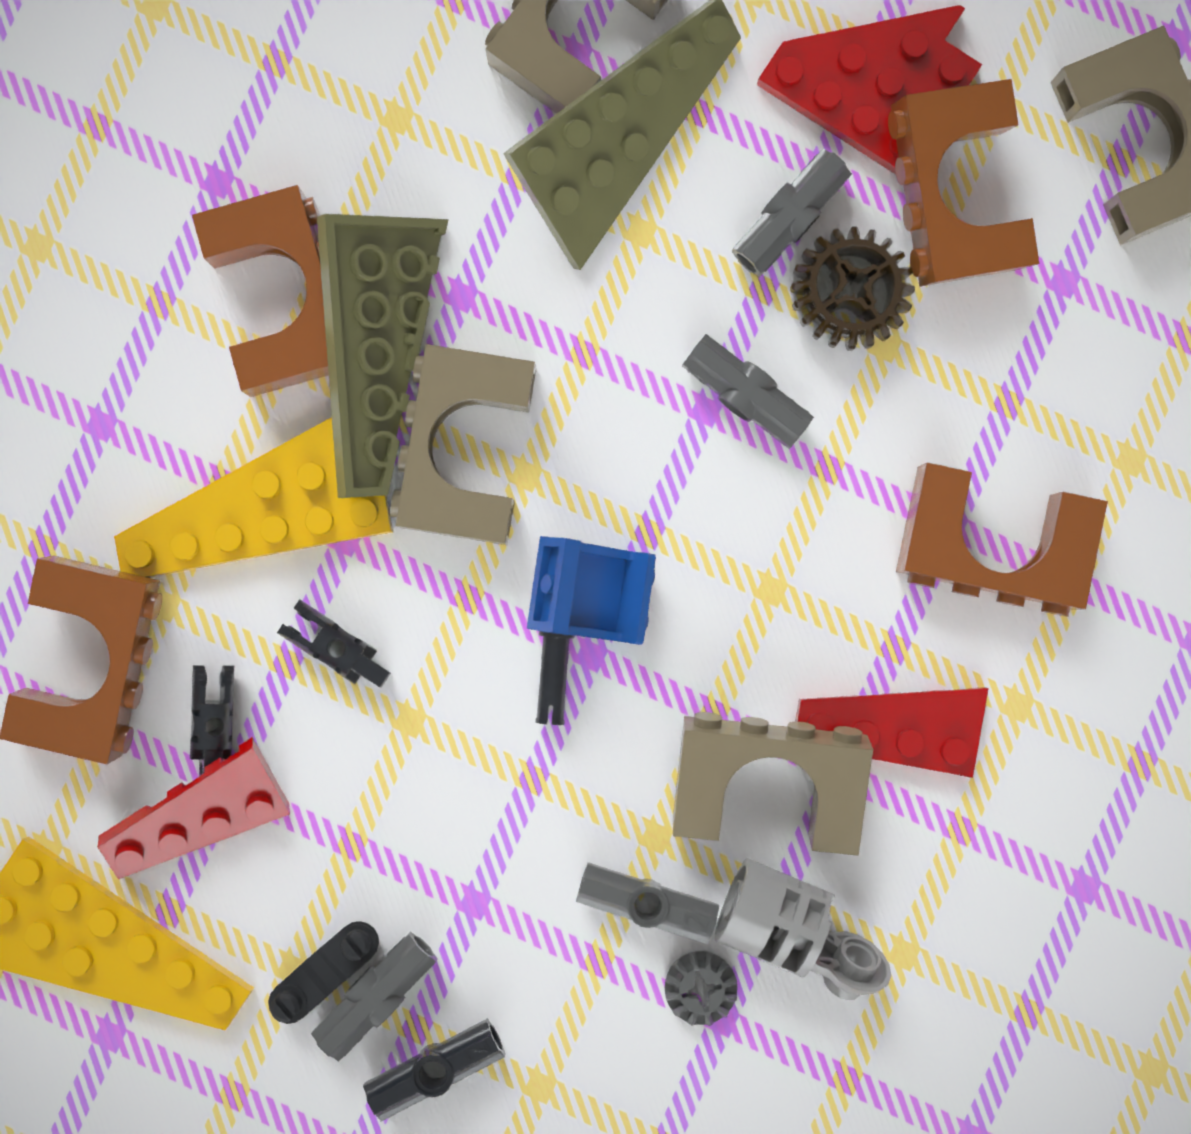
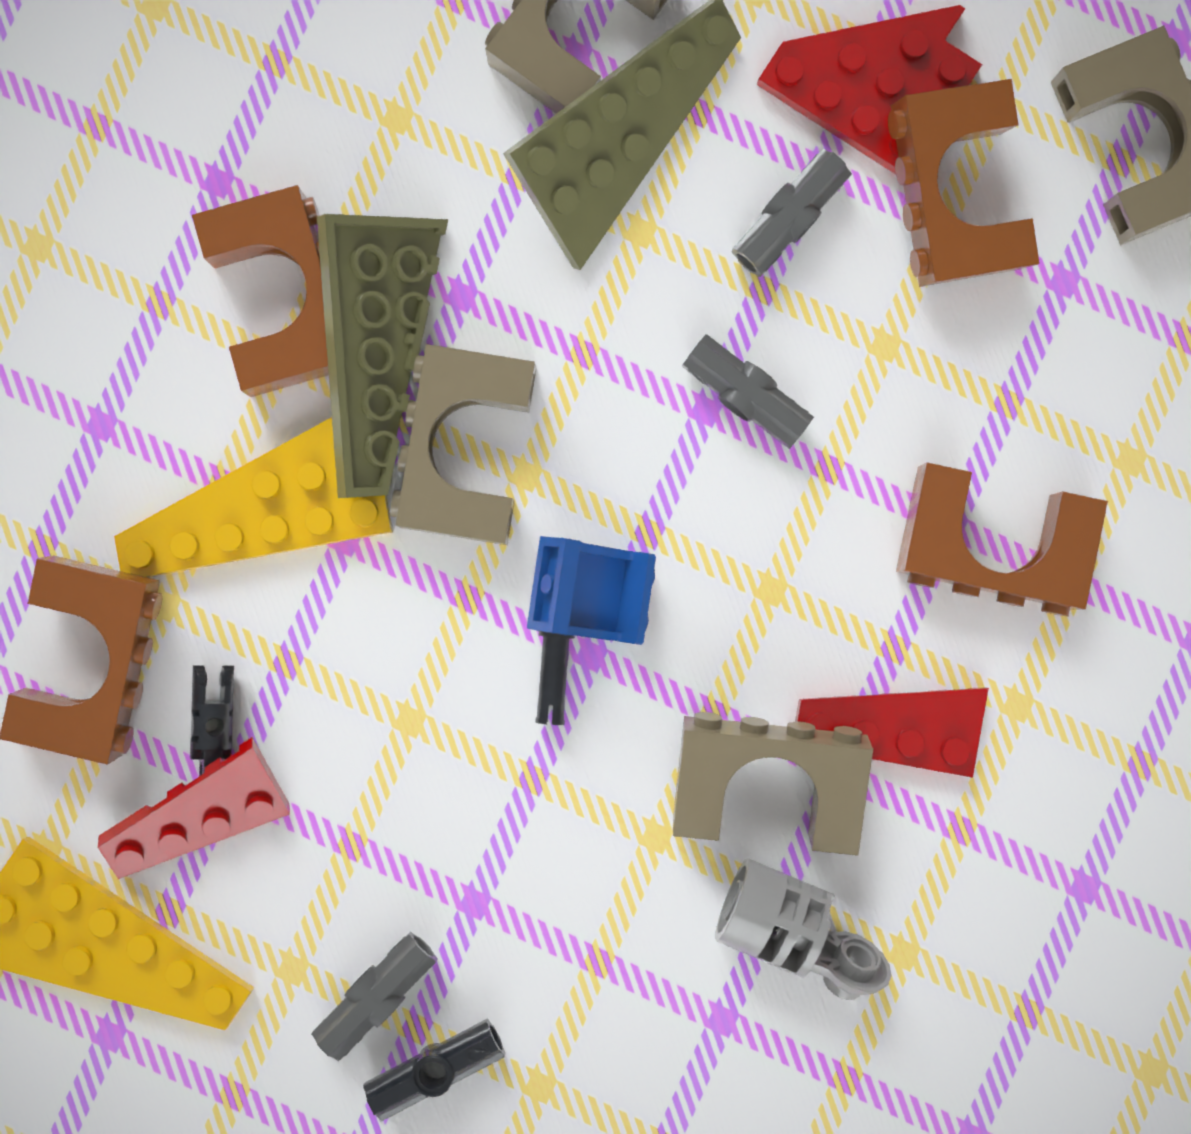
(323, 972): black piece -> none
(358, 654): black hinge -> none
(676, 913): dark grey piece -> none
(713, 971): dark grey gear -> none
(841, 272): dark brown gear -> none

